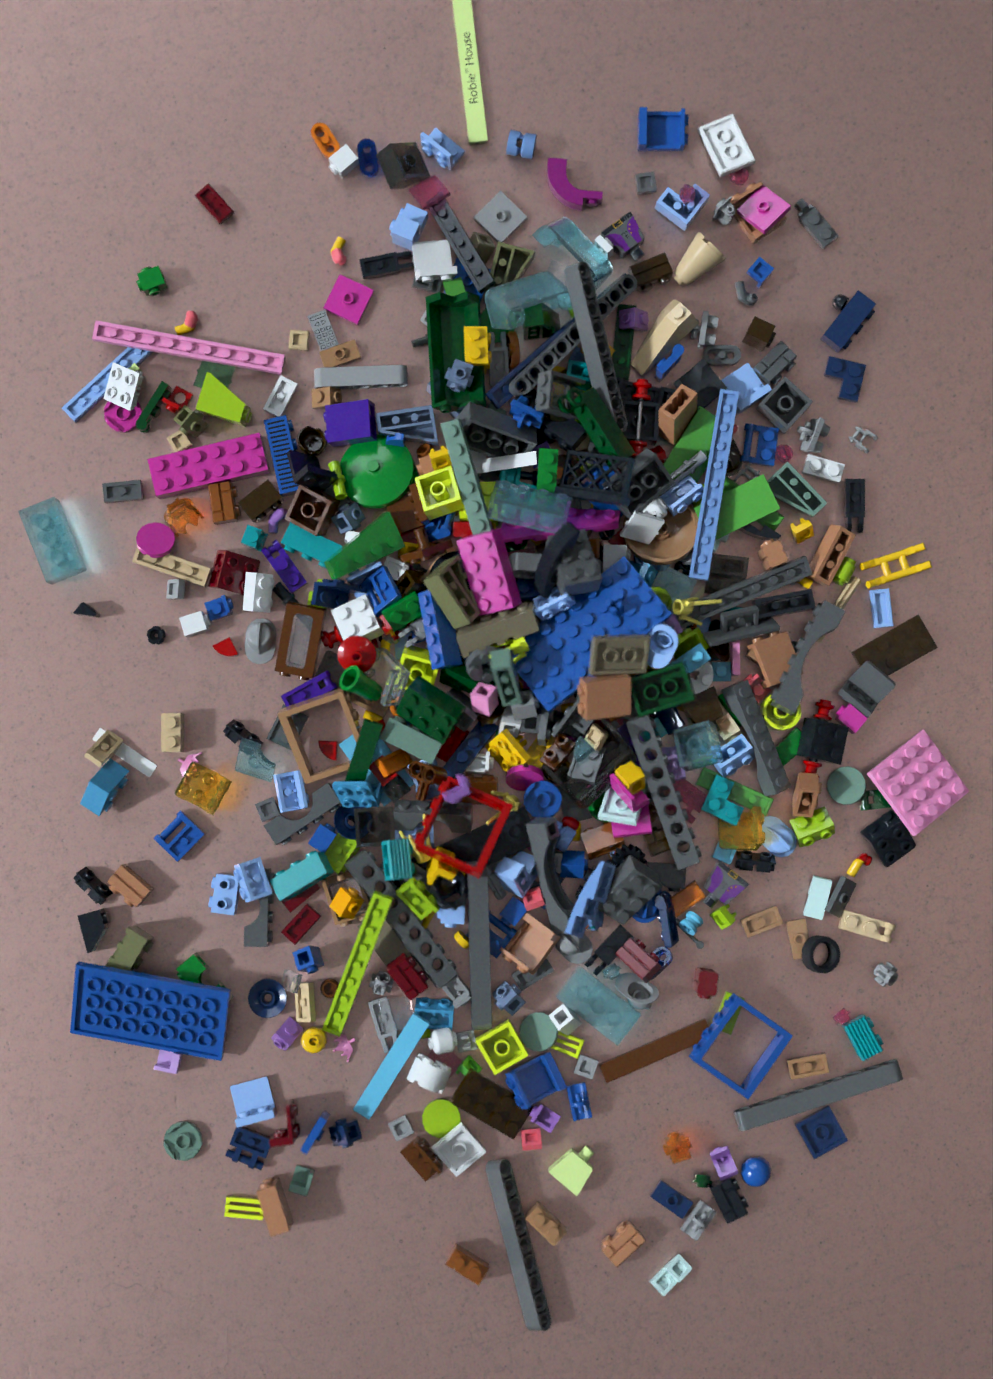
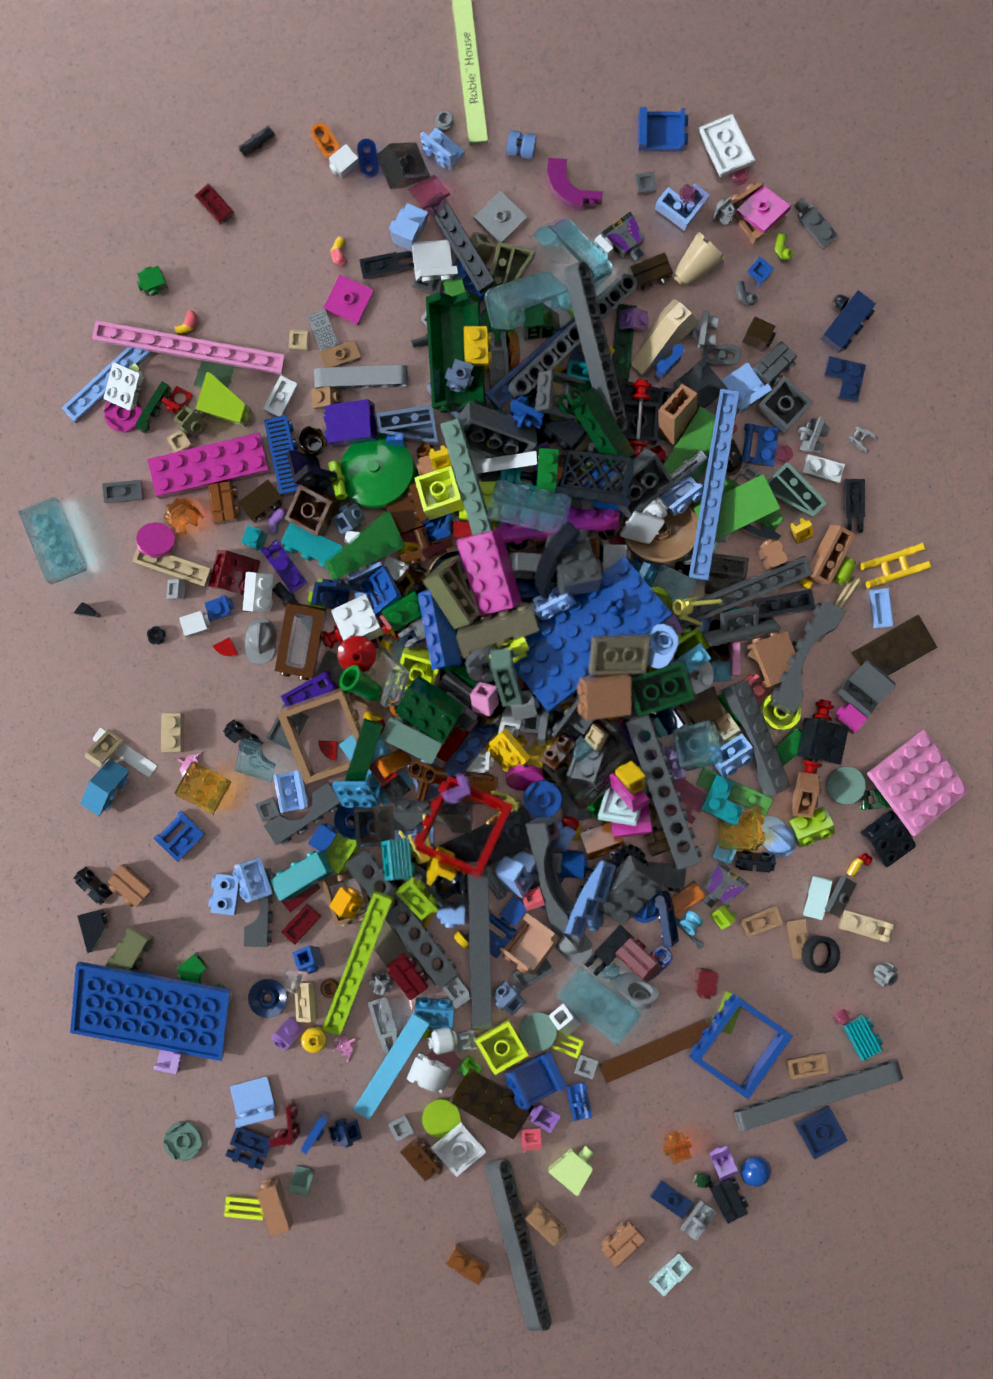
(256, 140): none -> black pin
(444, 120): none -> light grey plate
(455, 686): none -> dark grey plate
(781, 249): none -> lime arm

